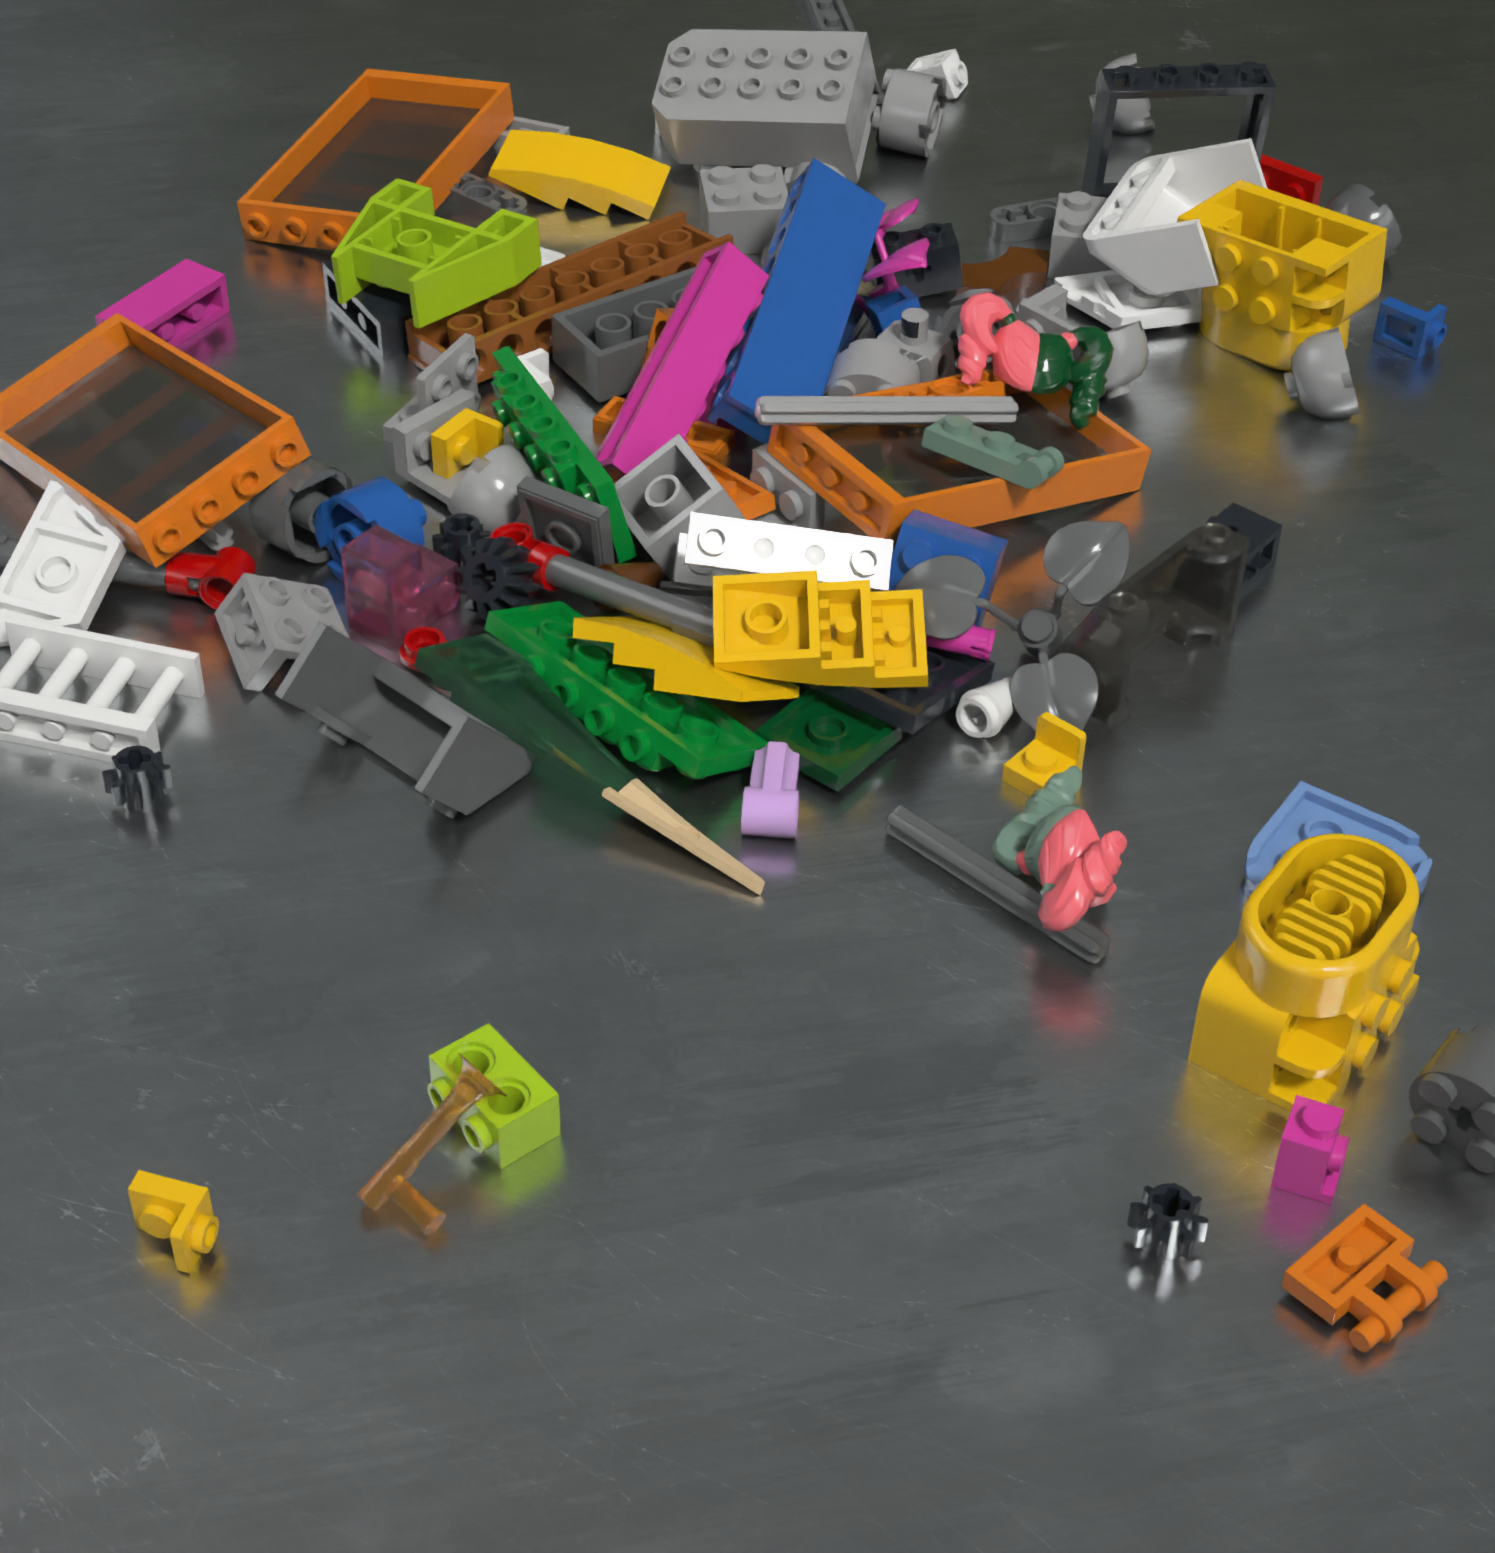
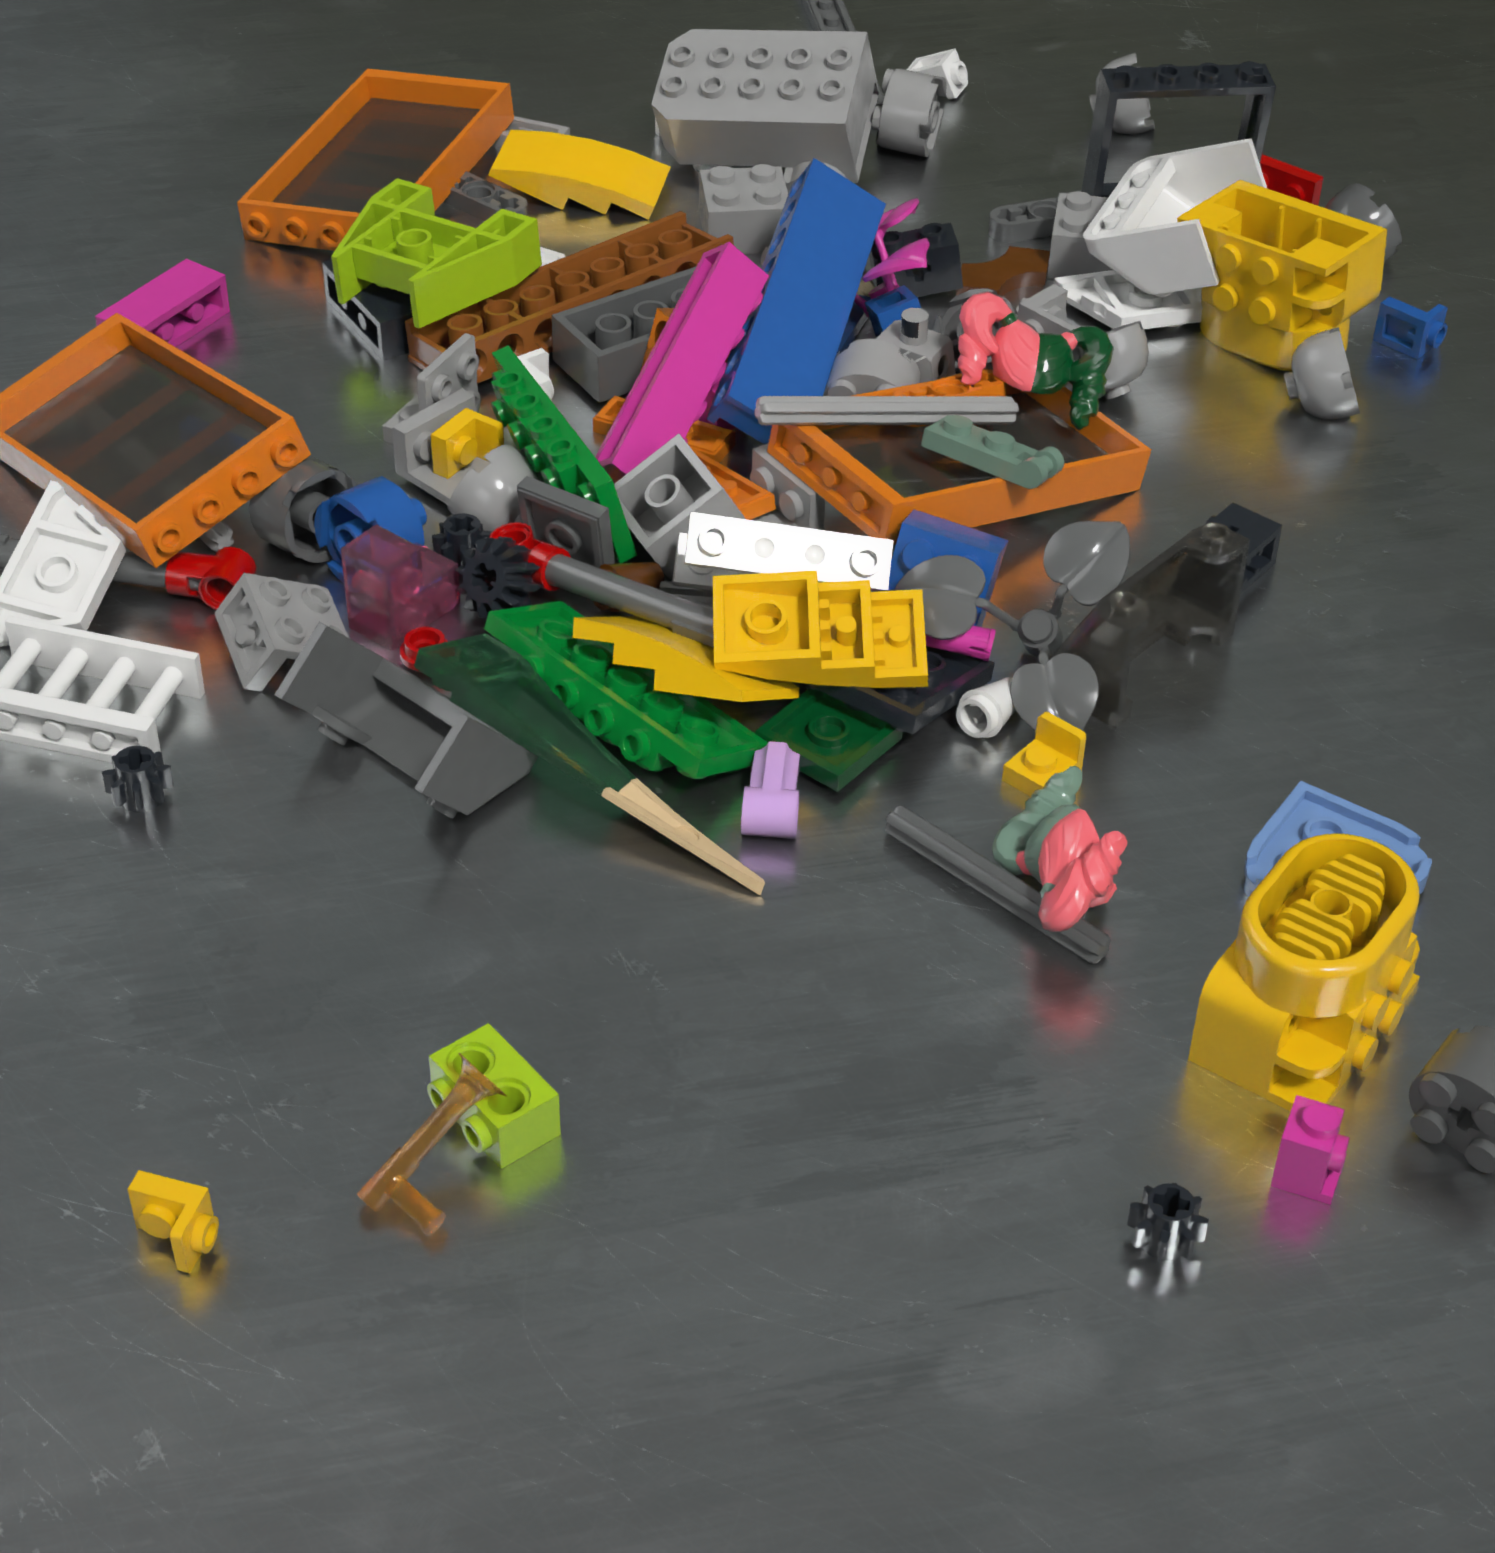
(1350, 1263): orange plate -> none

